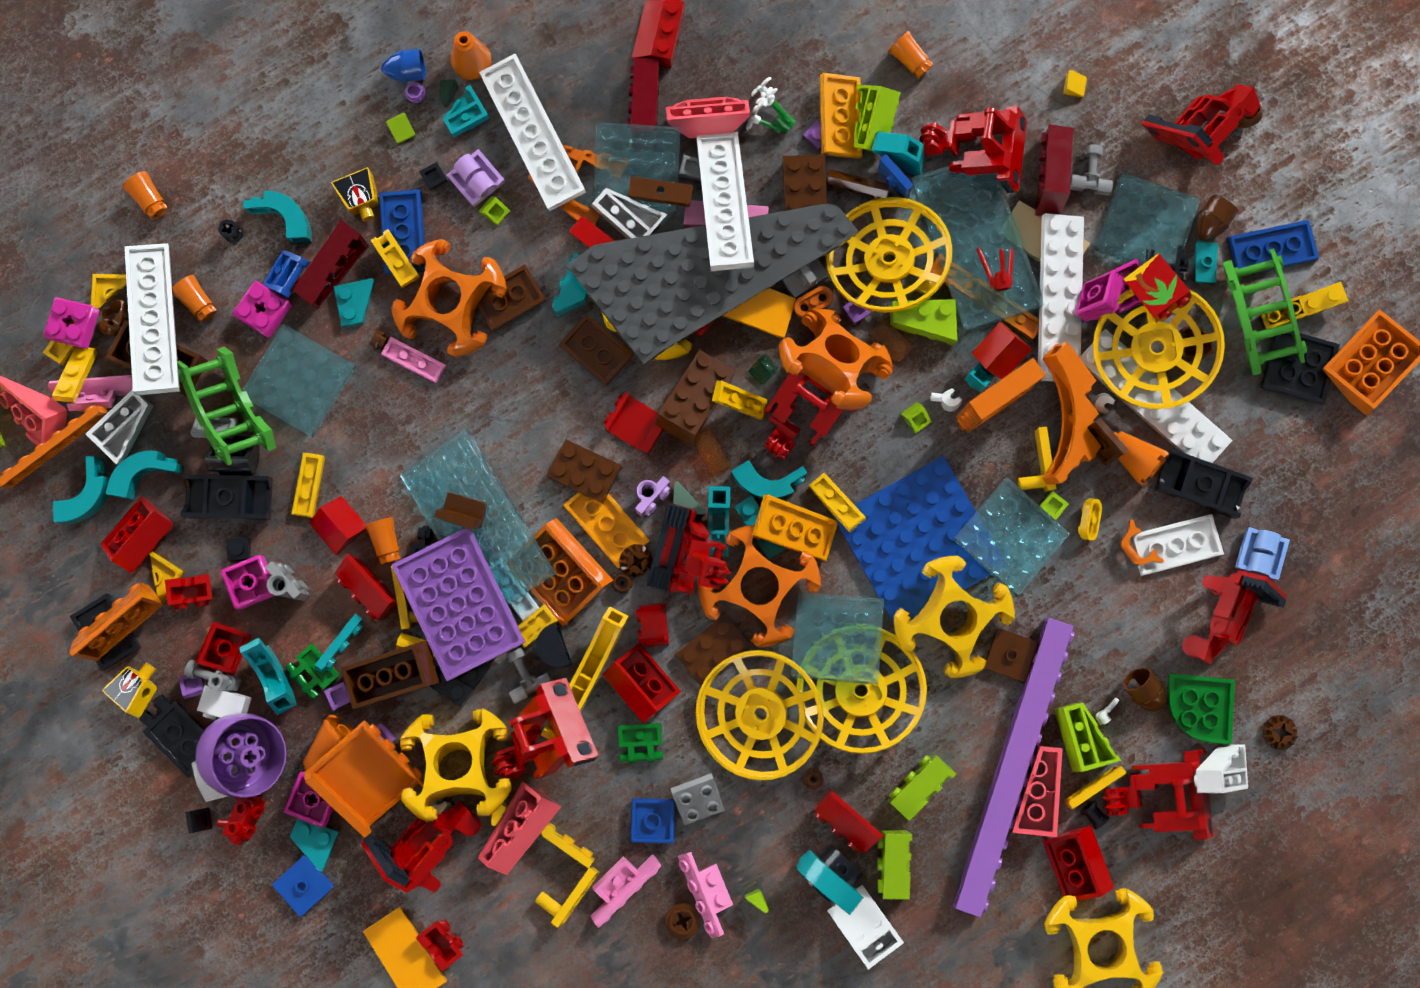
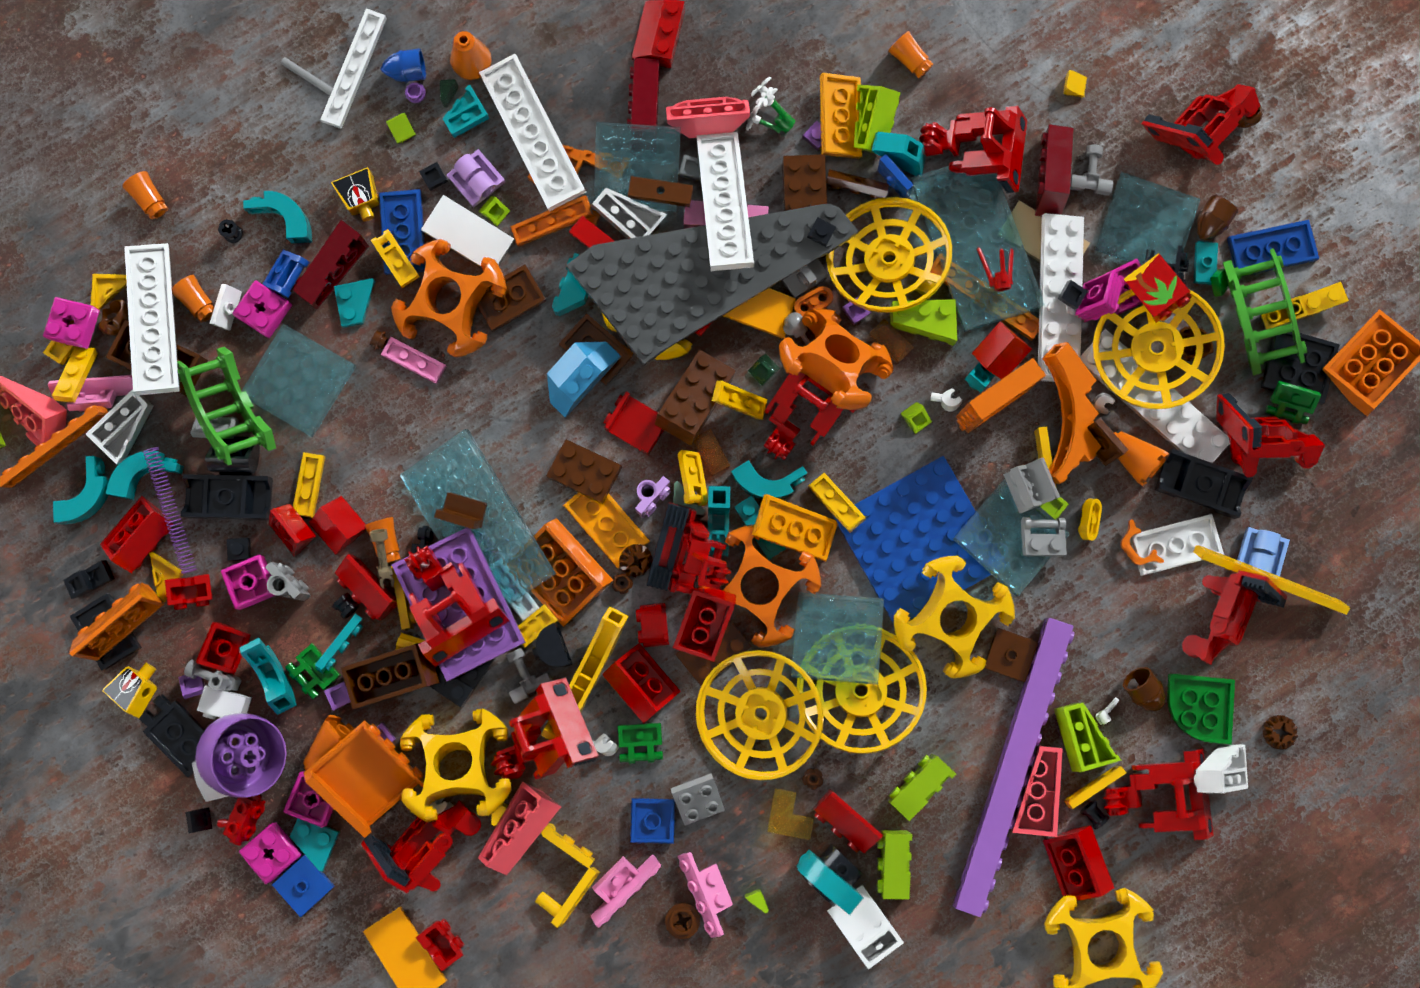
(89, 579): none -> black slope
(176, 541): none -> medium lavender piece
(225, 304): none -> white plate
(284, 853): none -> dark pink brick
(290, 528): none -> red slope
(307, 76): none -> light grey bar
(345, 605): none -> black wheel
(353, 68): none -> white plate
(383, 570): none -> dark tan bar
(466, 232): none -> white tile
(481, 617): none -> red container
(552, 221): none -> orange tile
(578, 373): none -> dark azure wedge
(605, 746): none -> white piece
(692, 478): none -> yellow plate
(705, 622): none -> red slope
(783, 820): none -> clear yellow plate
(794, 326): none -> light grey piece
(821, 231): none -> black plate
(1031, 485): none -> light grey bracket
(1043, 544): none -> light grey plate
(1072, 294): none -> black plate
(1219, 282): none -> green tile
(1263, 438): none -> red container
(1282, 583): none -> yellow tile
(1293, 397): none -> green plate

